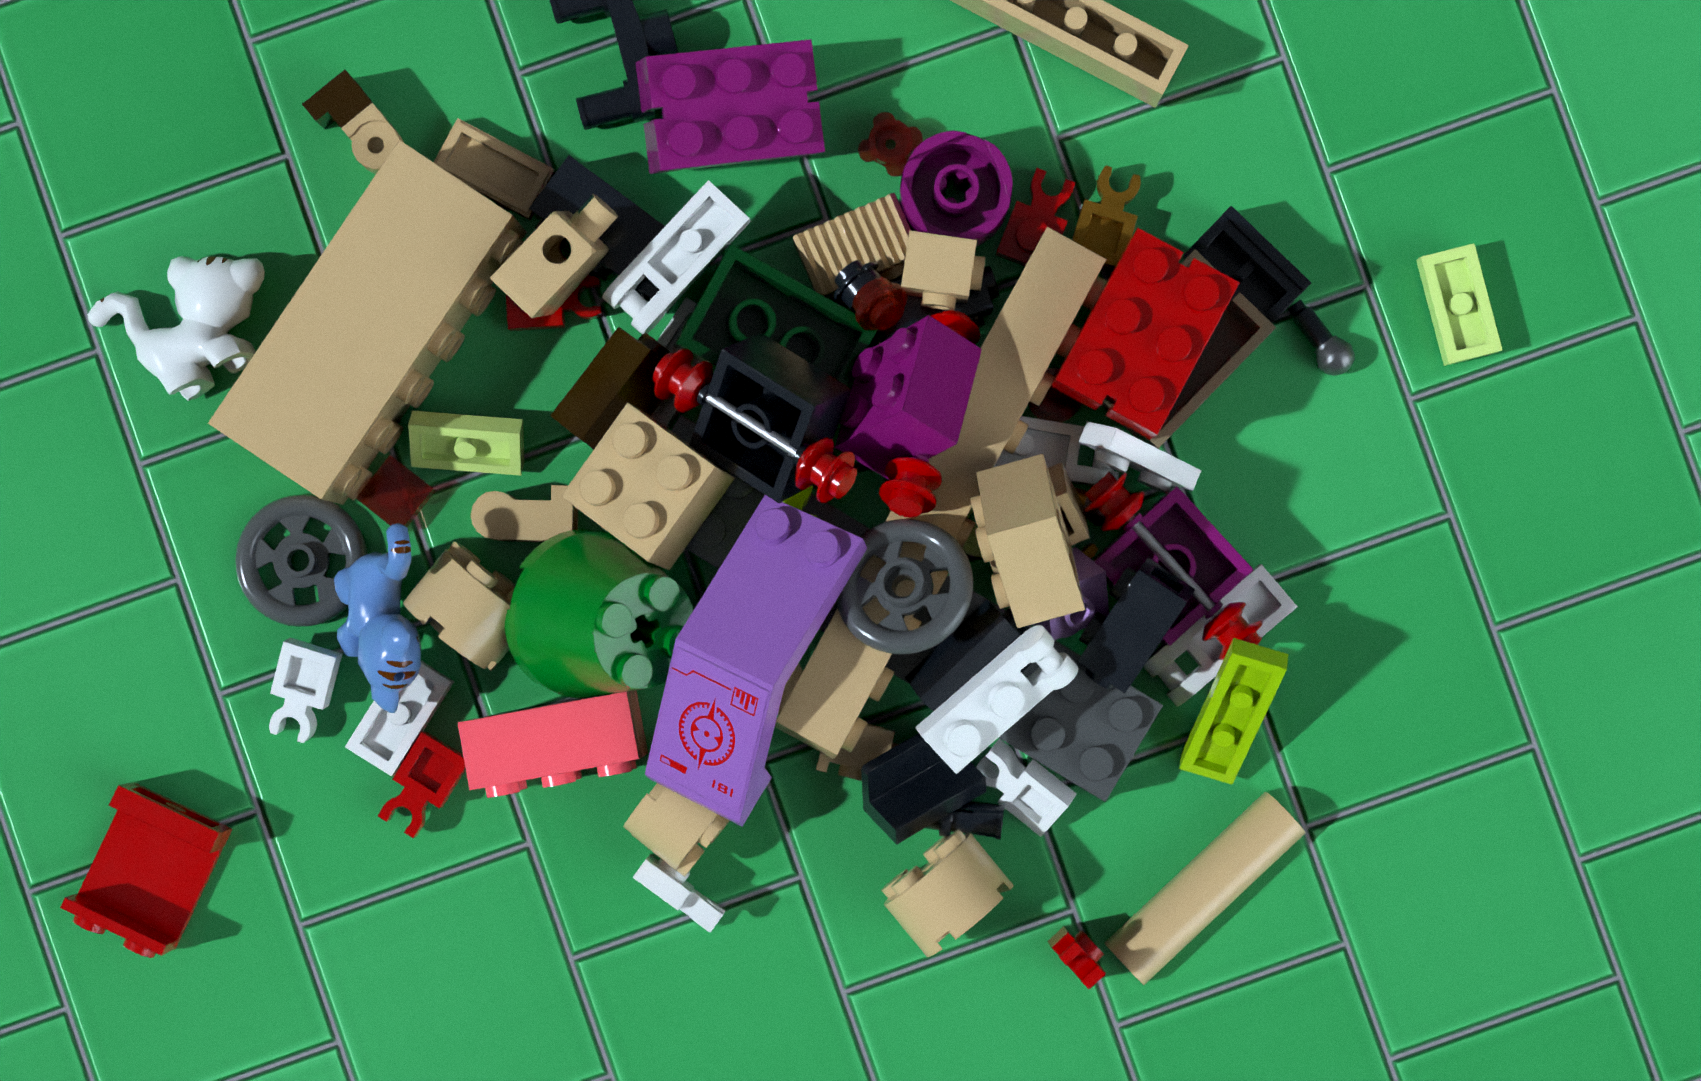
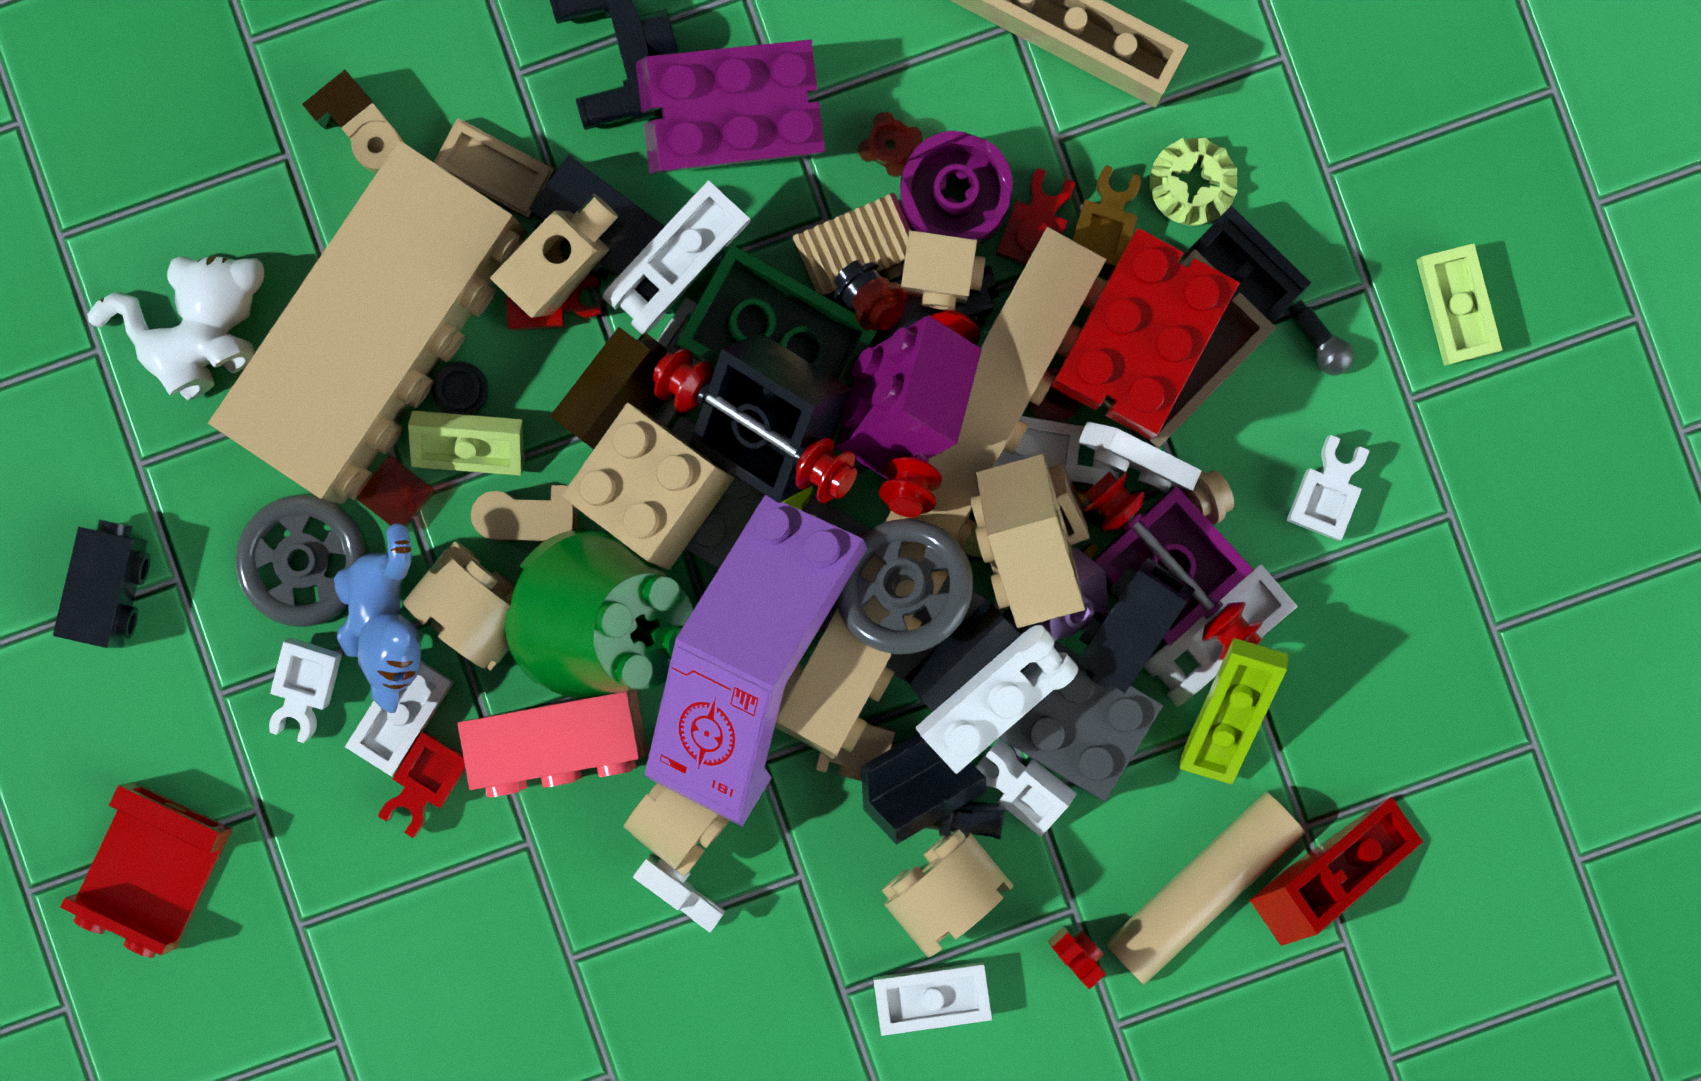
(102, 586): none -> black brick
(460, 388): none -> black plate
(932, 998): none -> white plate
(1171, 193): none -> yellowish green gear
(1212, 496): none -> tan plate
(1325, 497): none -> white plate
(1336, 873): none -> red slope

